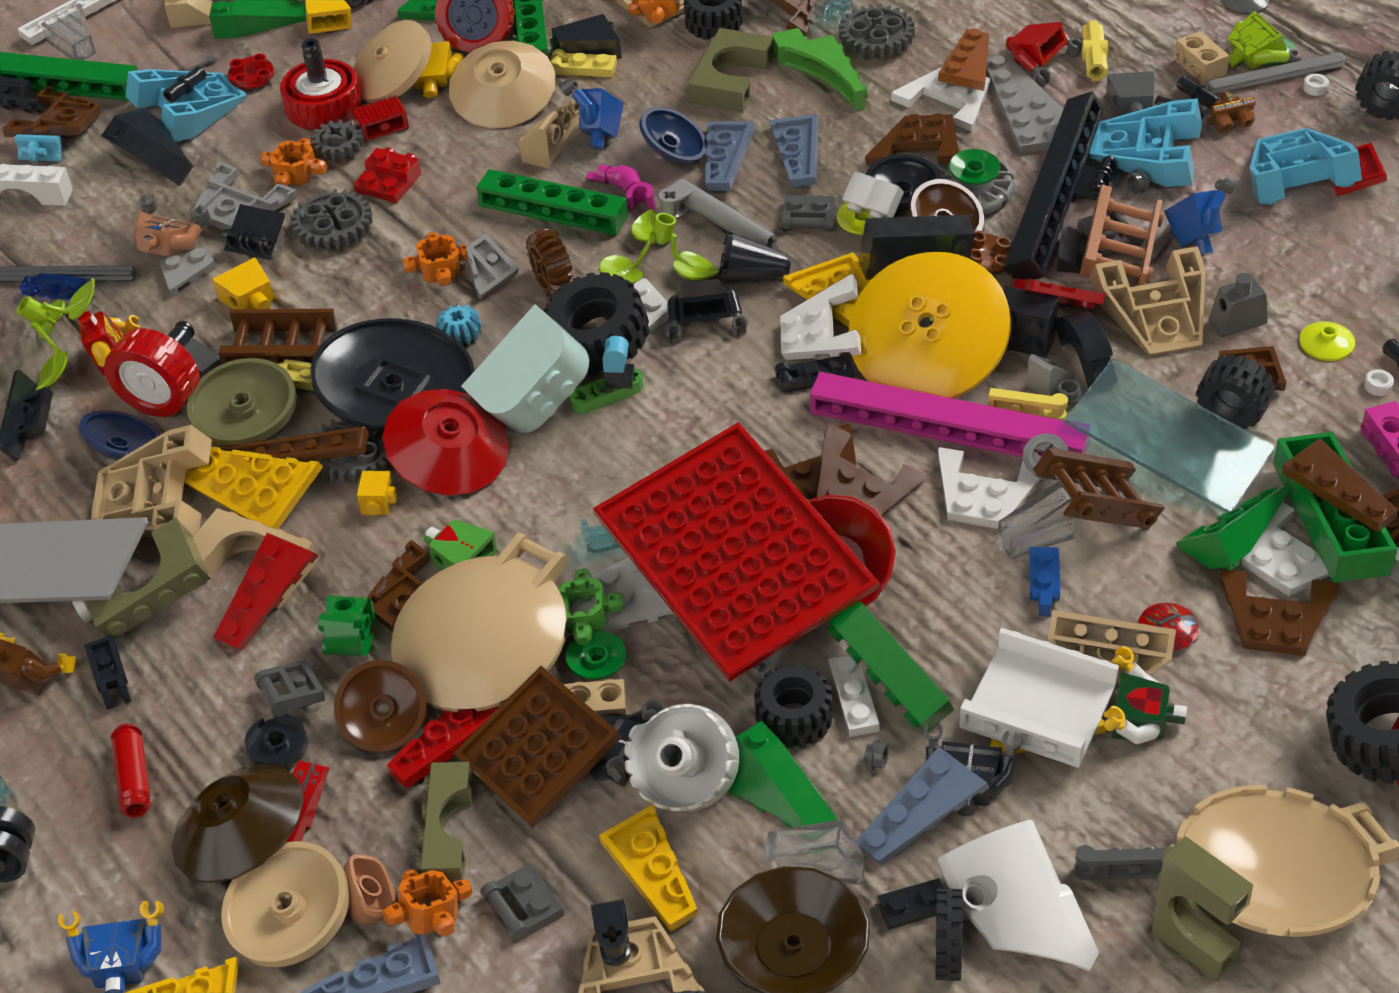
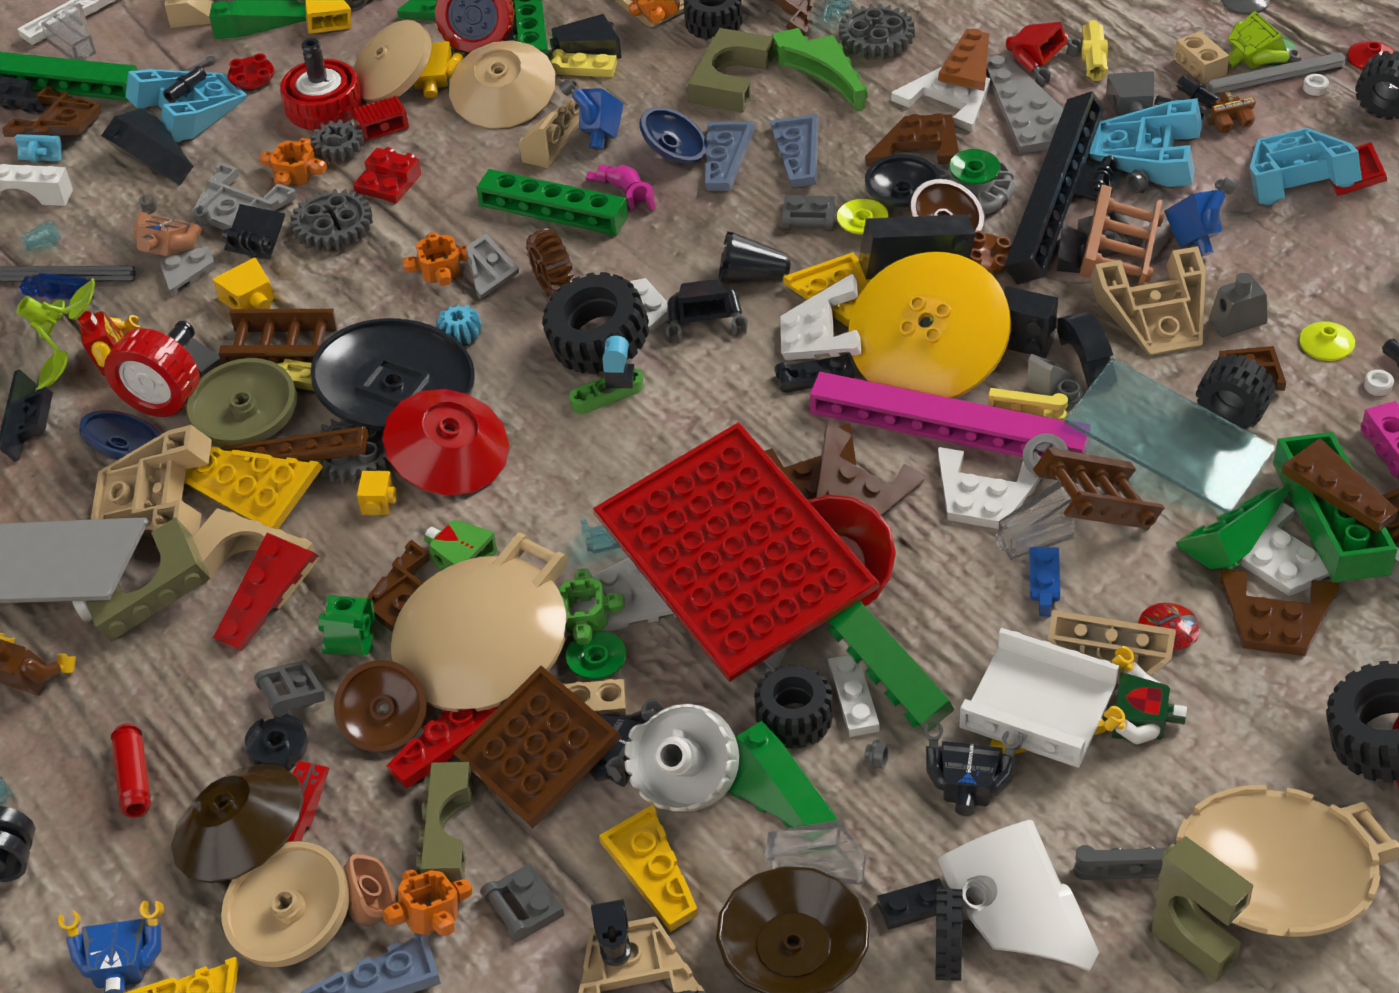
(42, 235): none -> clear light blue cone
(107, 669): black hinge -> none
(529, 372): light aqua brick -> none
(658, 229): lime plant -> none
(685, 197): light grey axle -> none
(872, 196): white brick -> none
(926, 798): sand blue wing -> none
(1080, 297): red wing -> none
(1362, 51): none -> red dish

